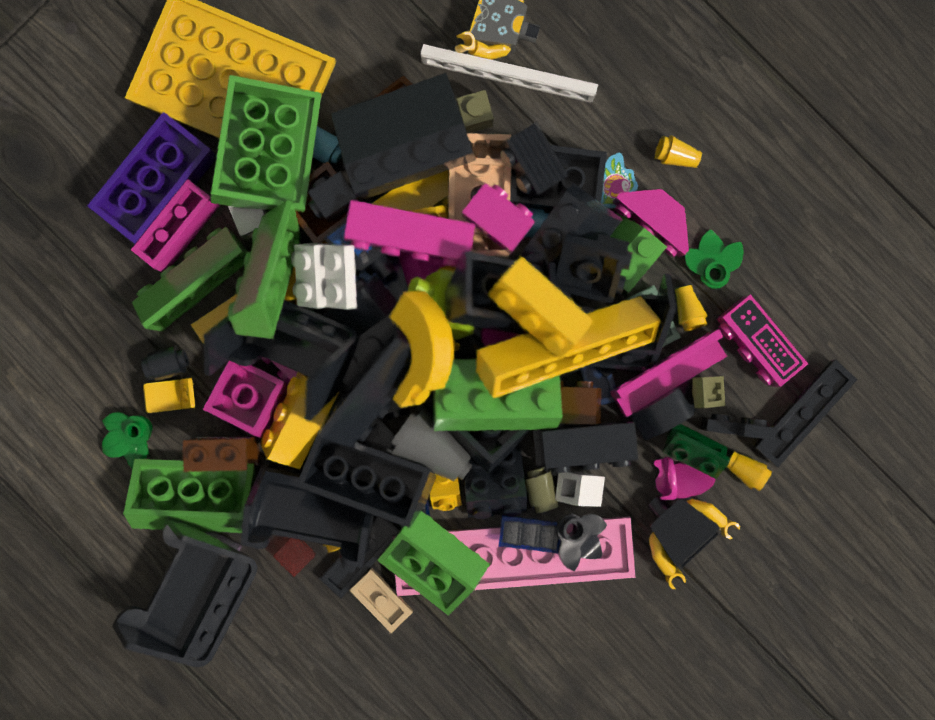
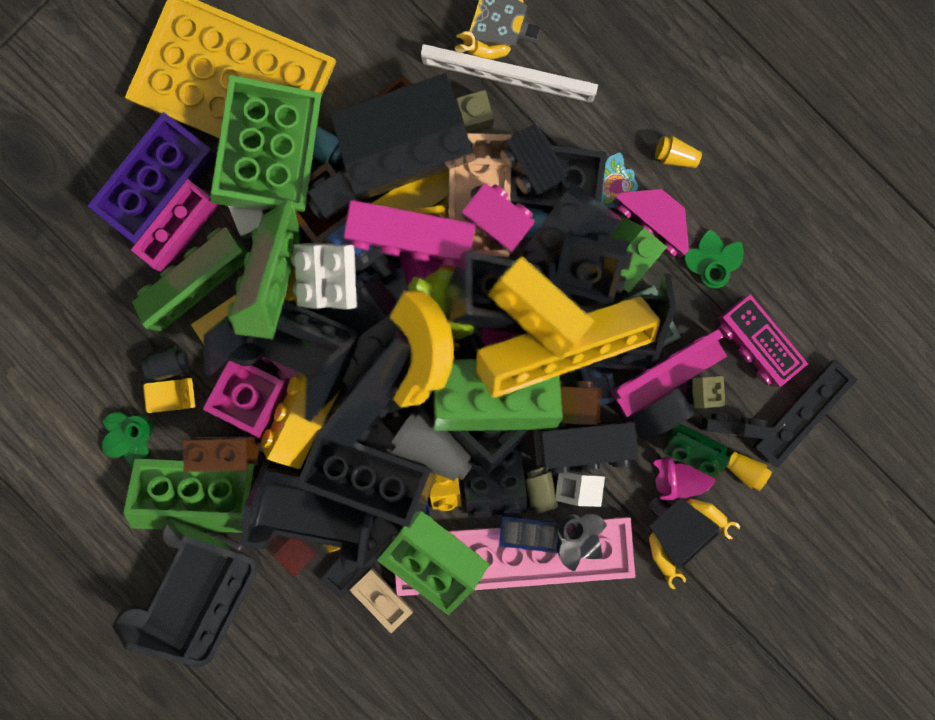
(690, 311): yellow cone -> none

